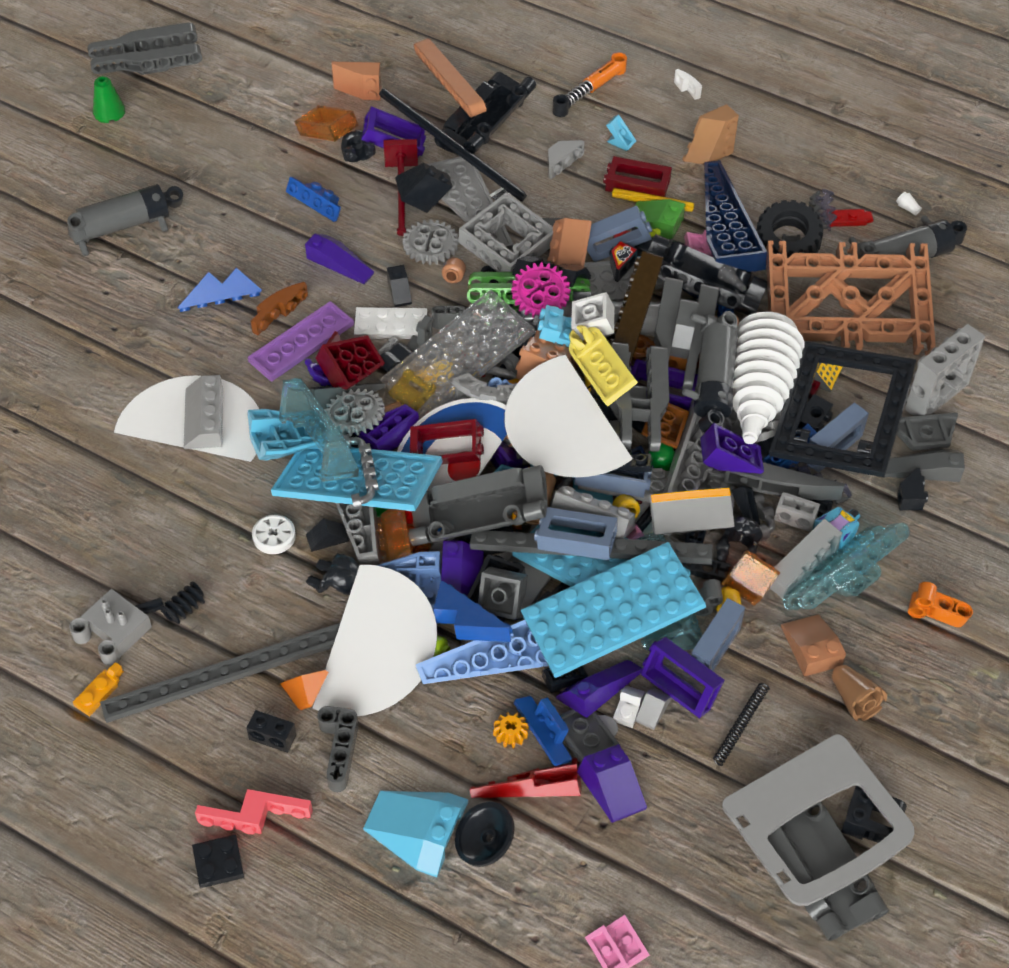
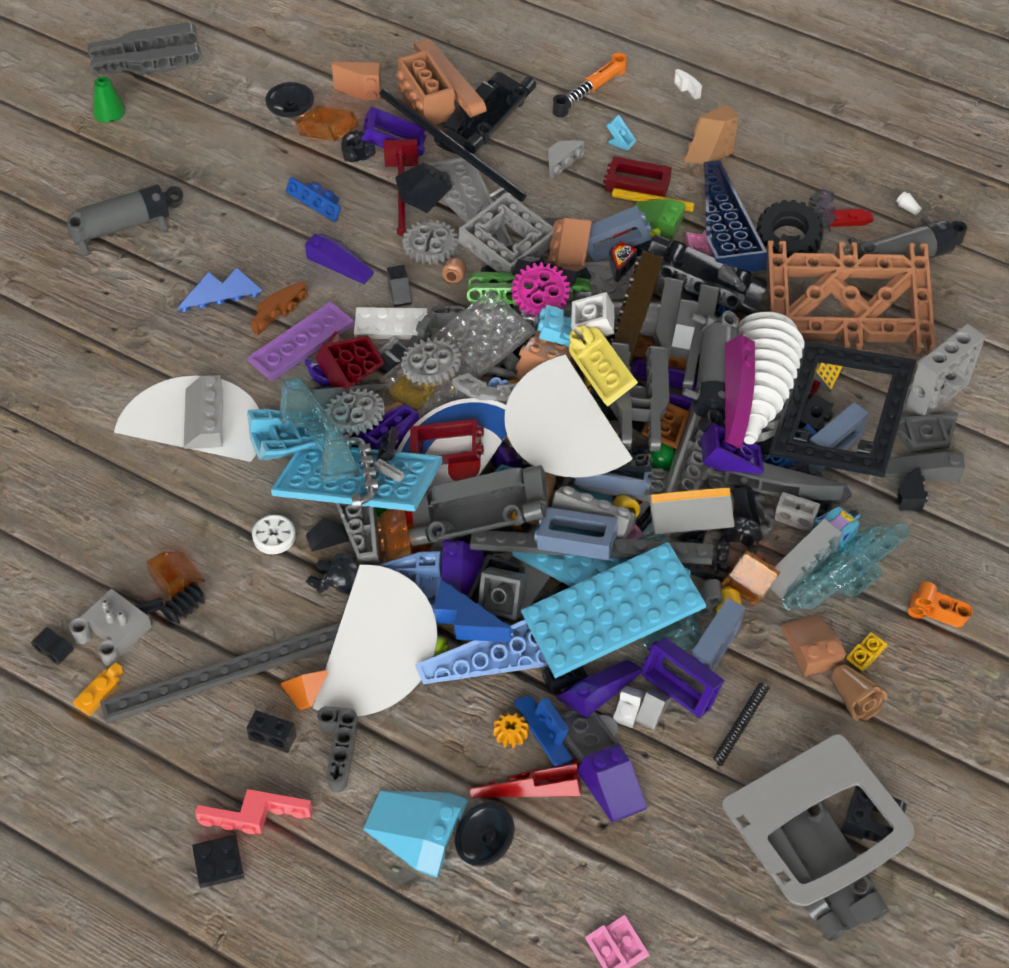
(52, 645): none -> black axle
(173, 572): none -> clear orange slope
(289, 99): none -> black dish
(387, 445): none -> black plate
(389, 470): none -> light grey axle
(425, 87): none -> nougat brick
(431, 361): none -> light grey gear
(738, 387): none -> magenta slope
(866, 652): none -> yellow slope

